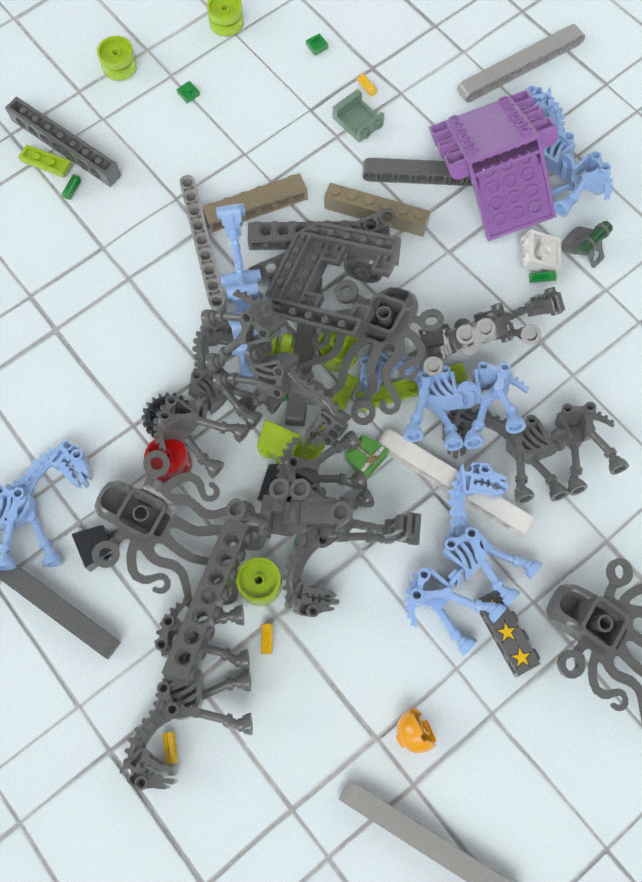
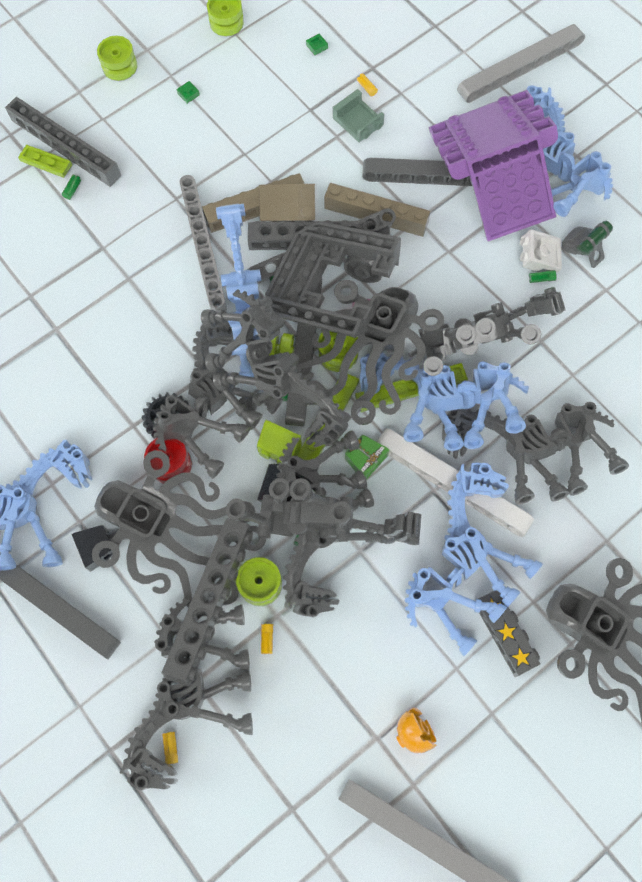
(287, 202): none -> dark tan slope

